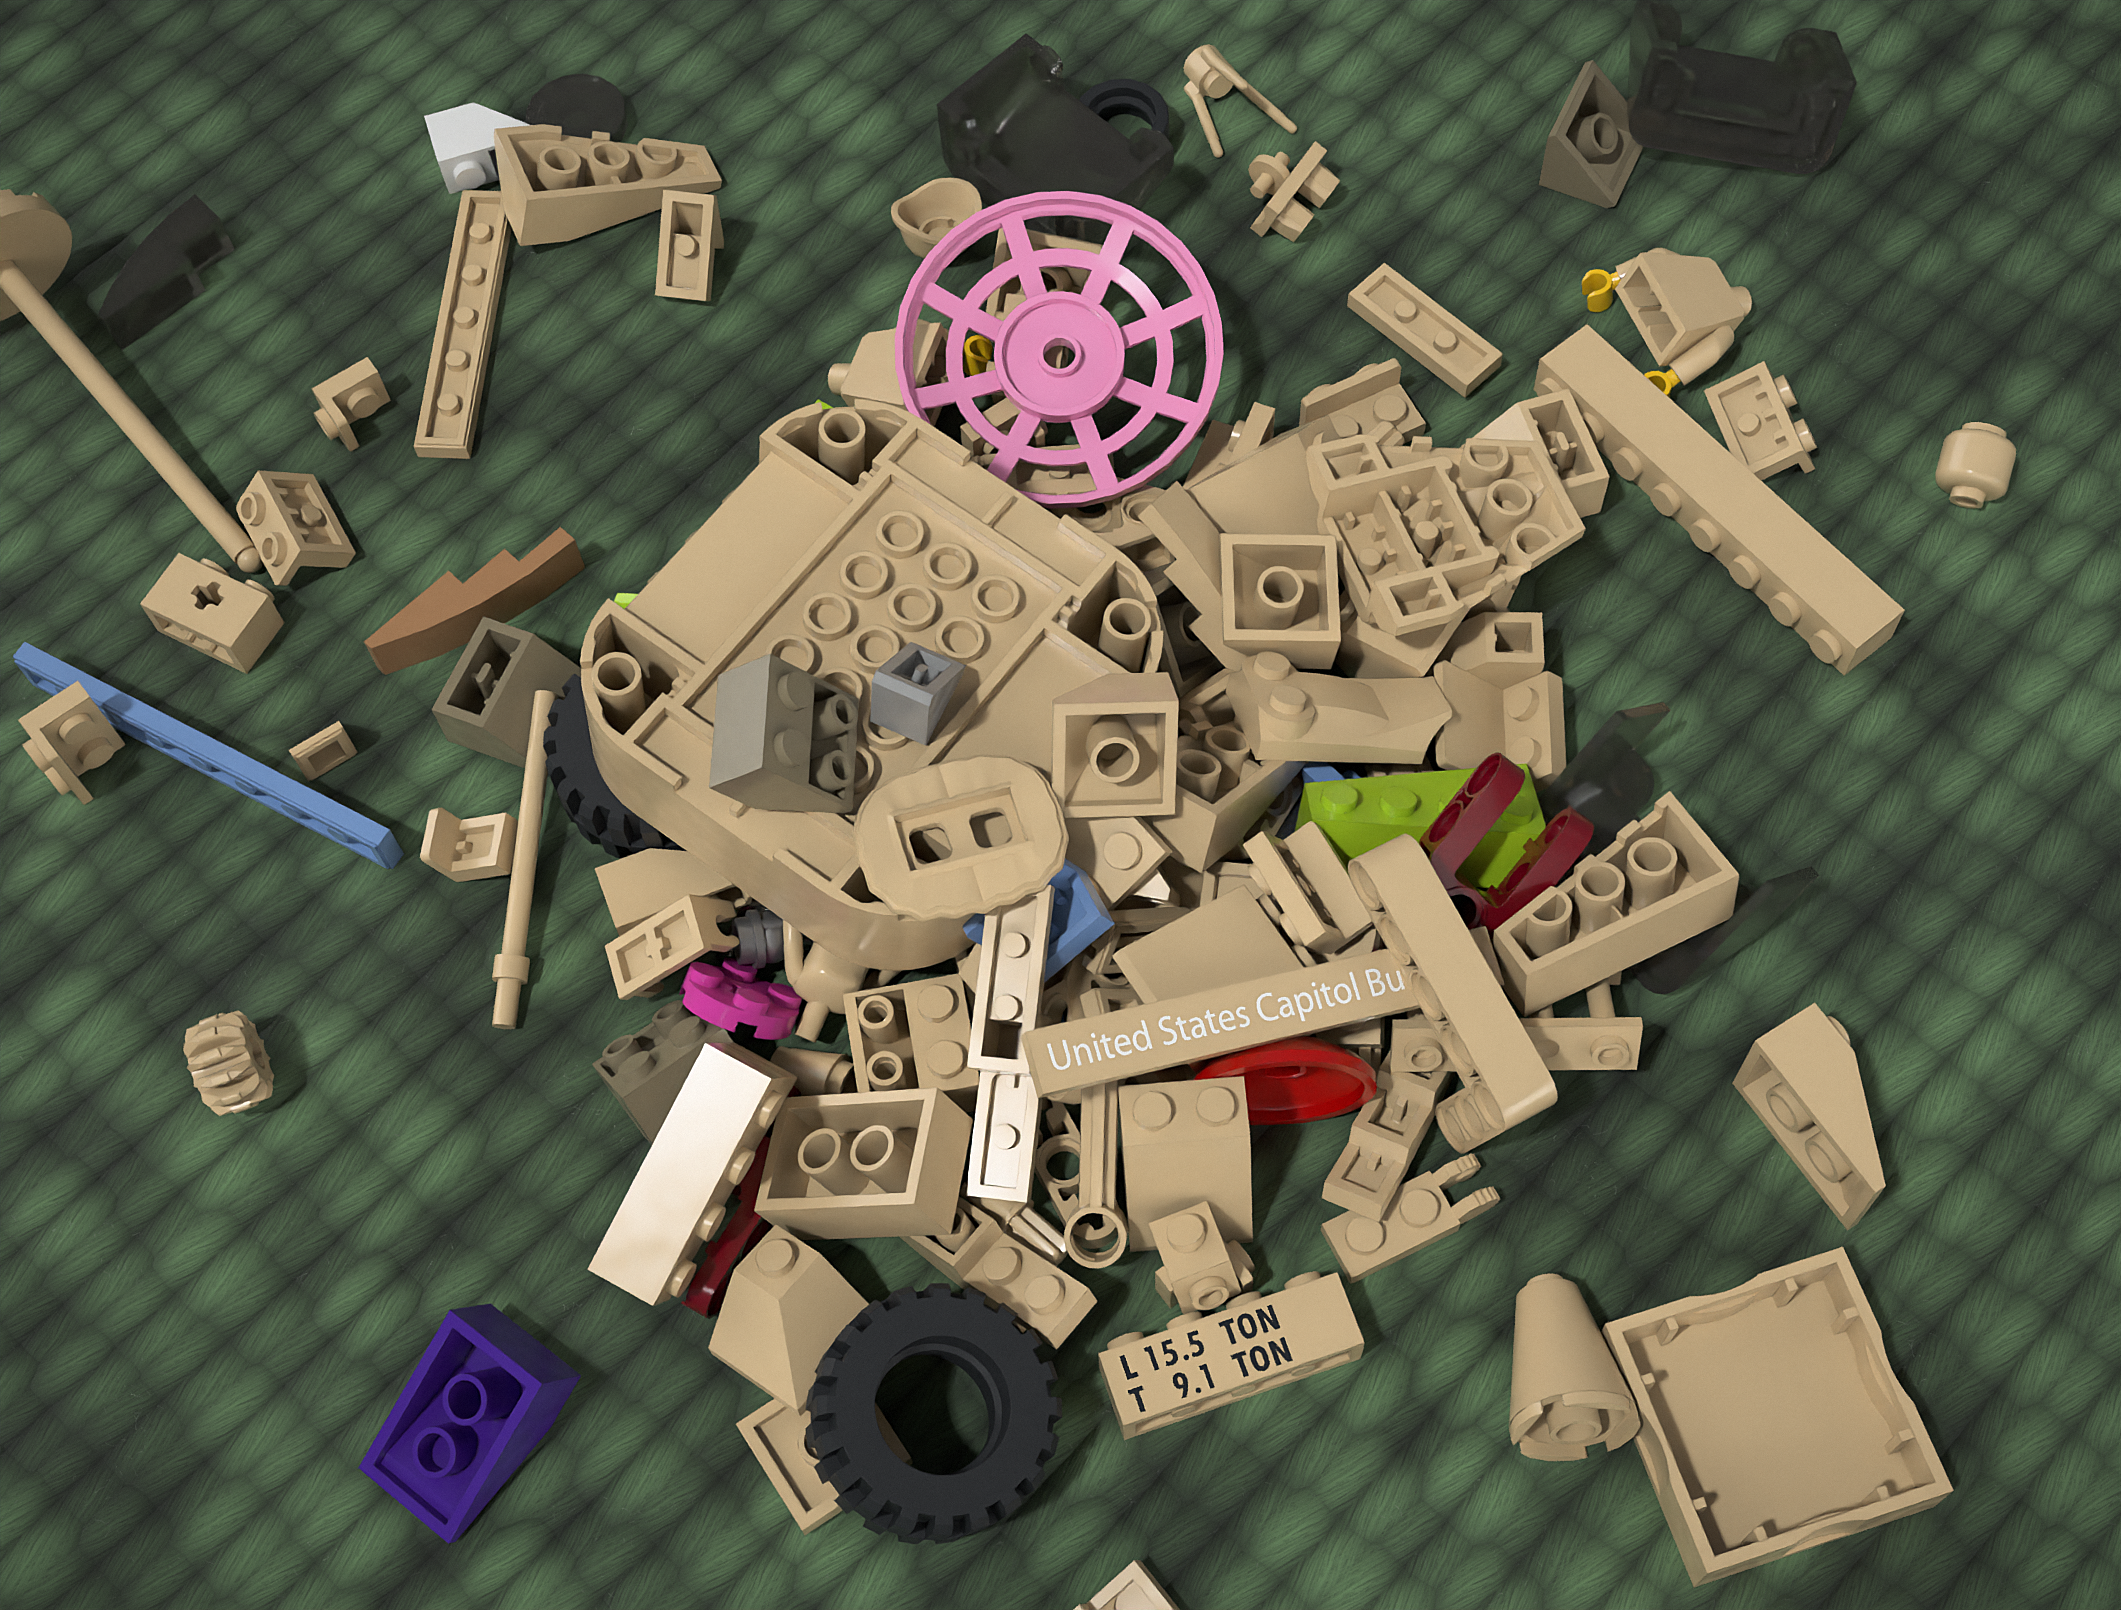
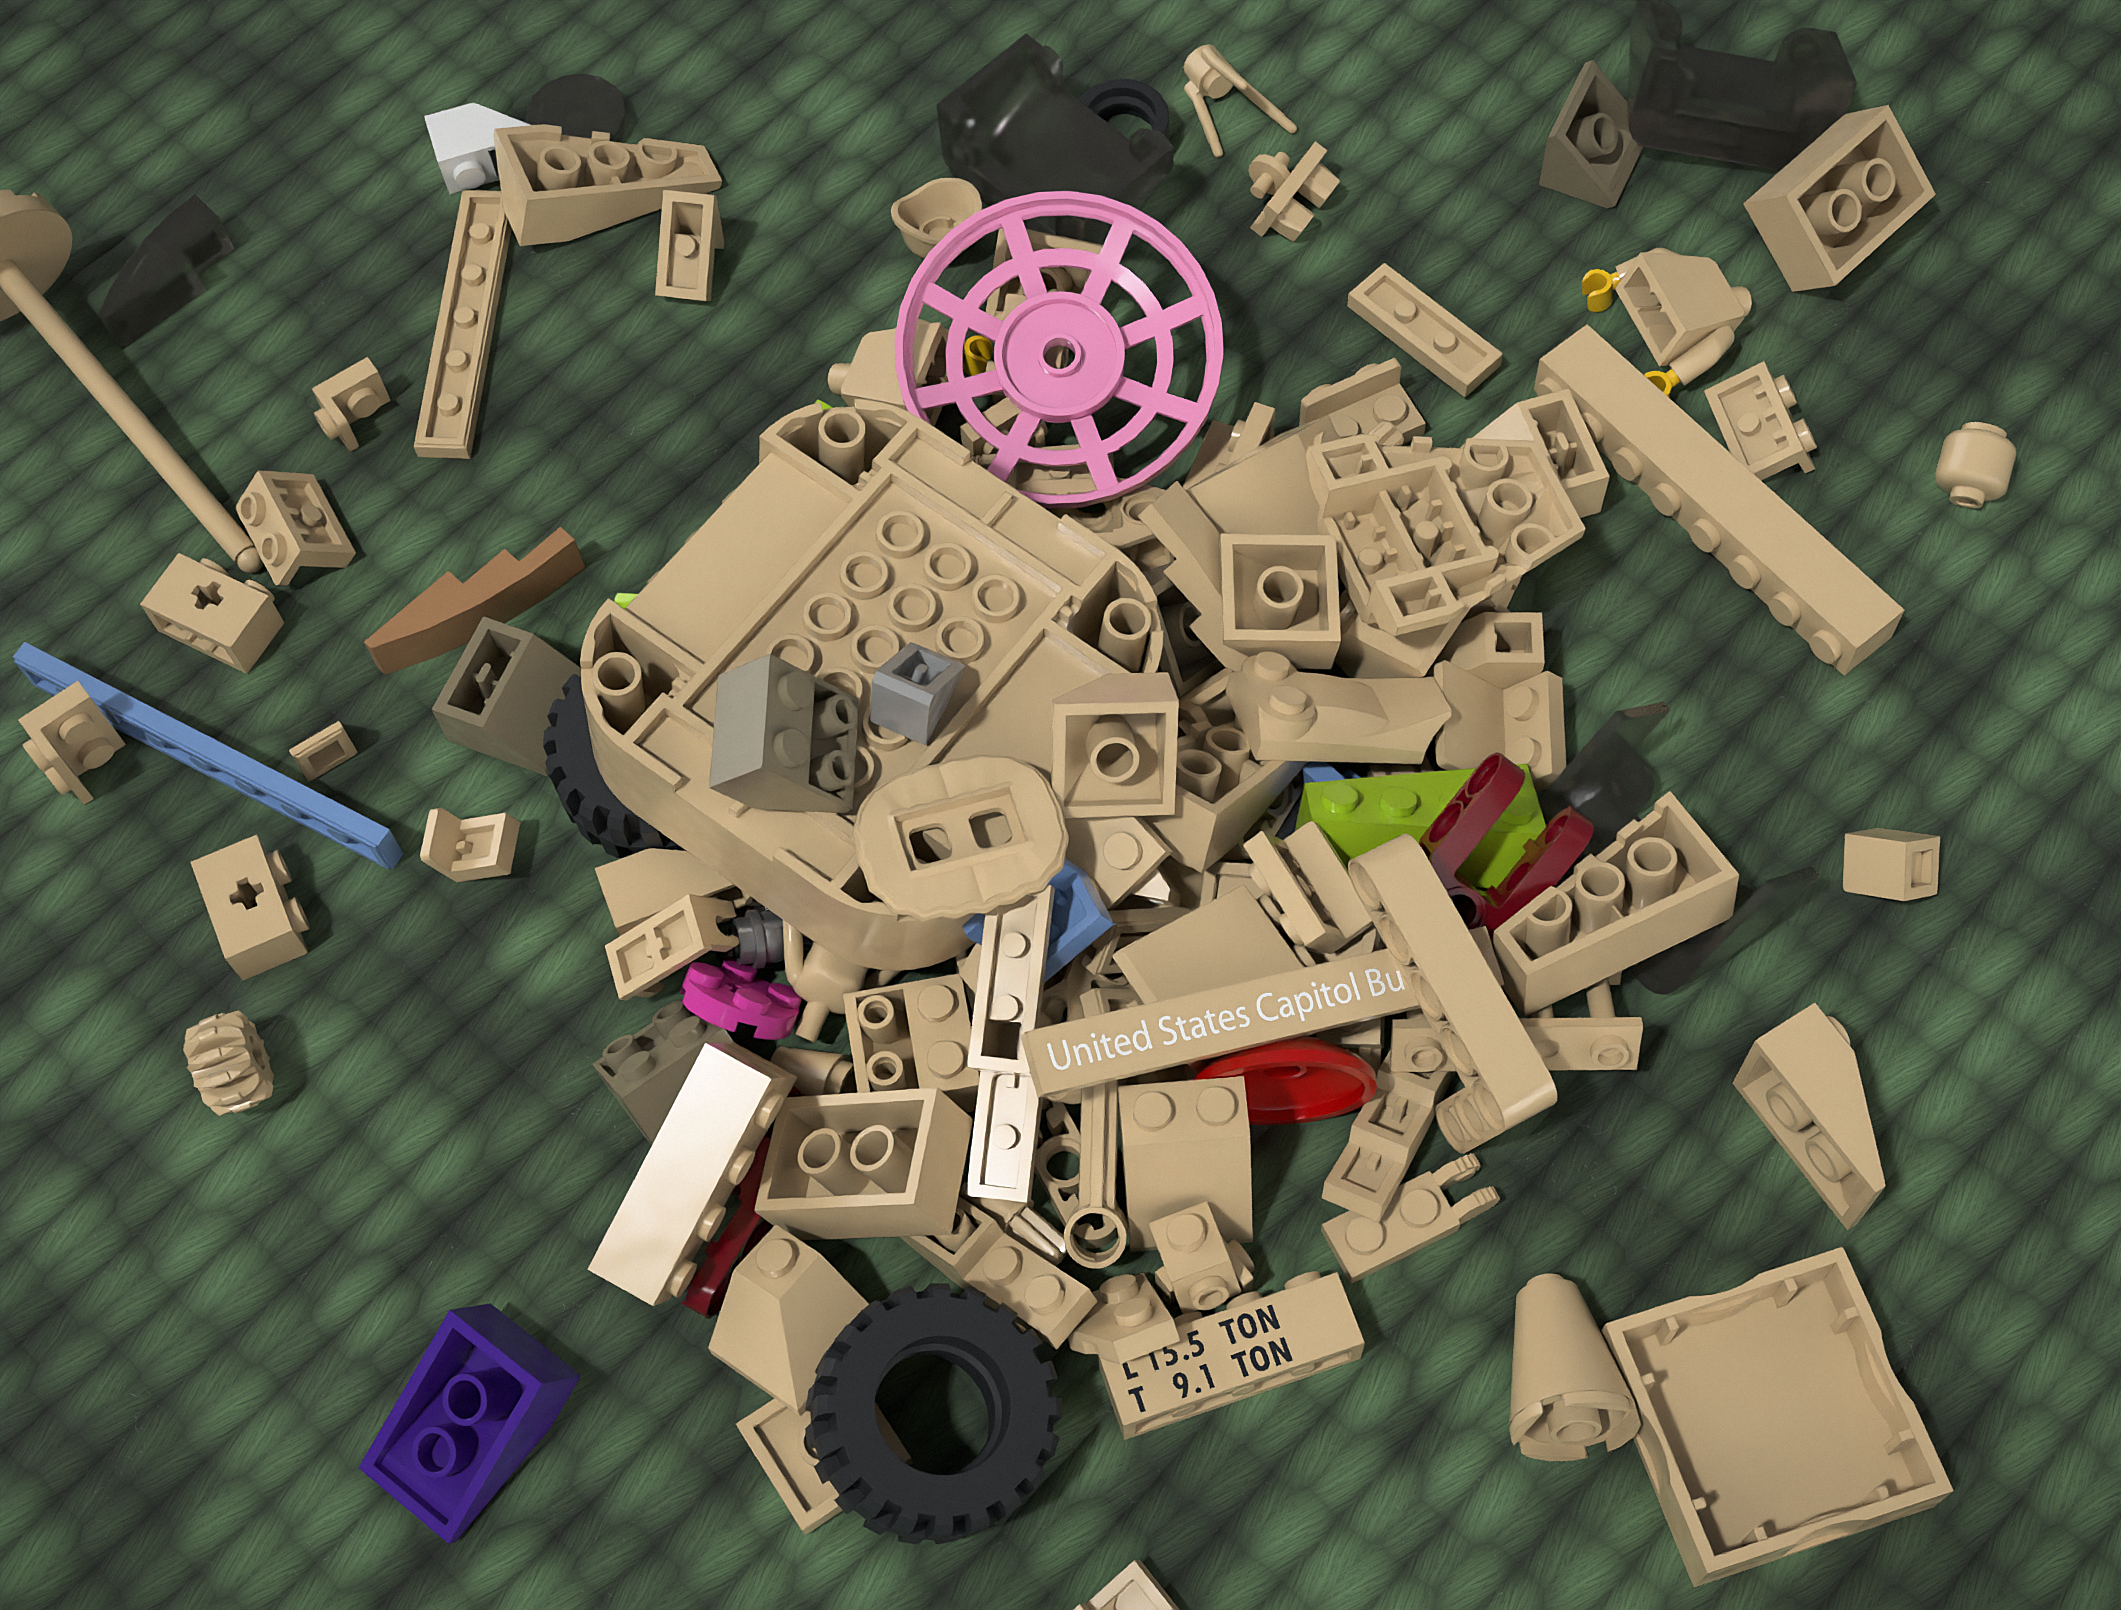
(250, 935): none -> tan brick
(512, 966): tan bar -> none
(1124, 1321): none -> tan wing
(1840, 199): none -> tan brick
(1891, 864): none -> tan panel

